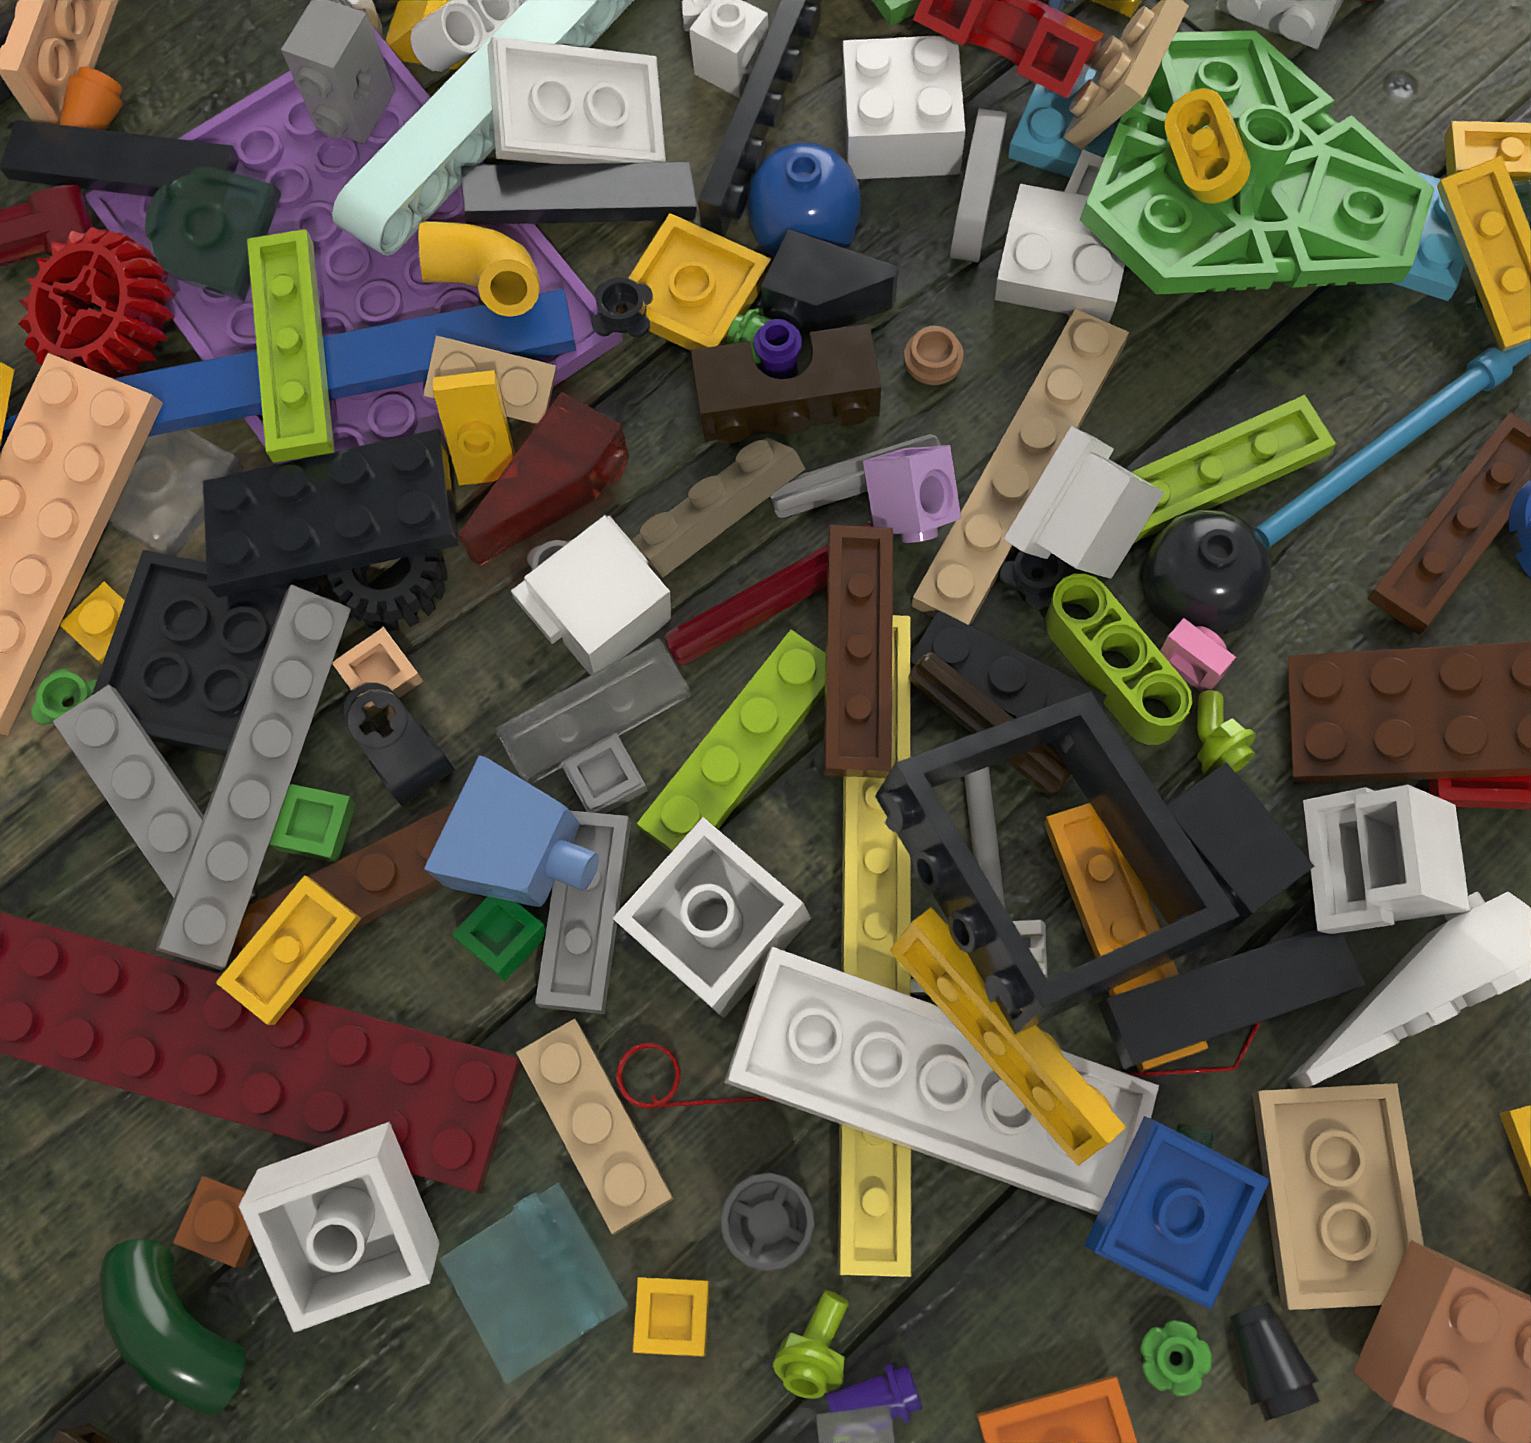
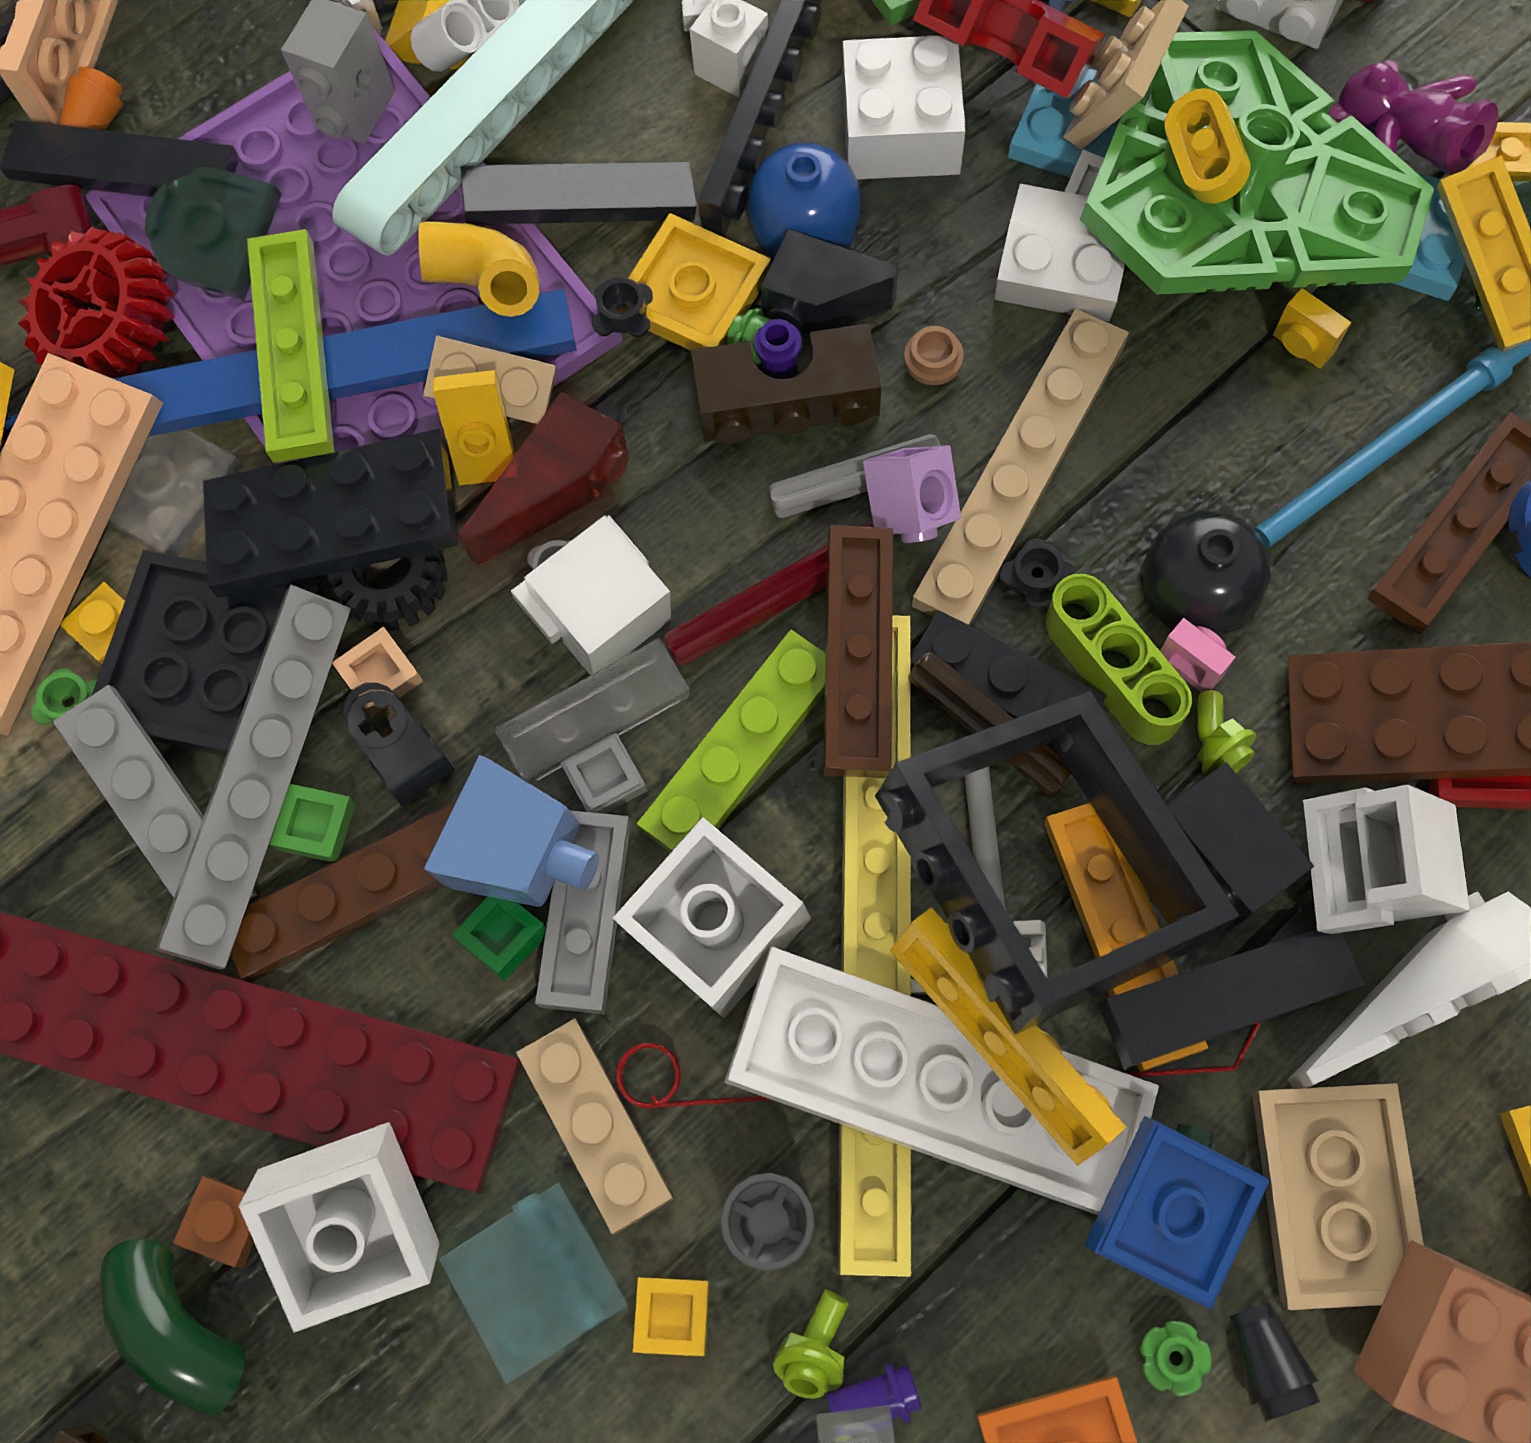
(288, 950): yellow plate -> none
(574, 104): white tile -> none
(716, 504): dark tan plate -> none
(978, 185): light grey beam -> none
(1084, 508): white plate -> none
(1235, 461): lime plate -> none
(1311, 329): none -> yellow plate
(1425, 118): none -> magenta piece

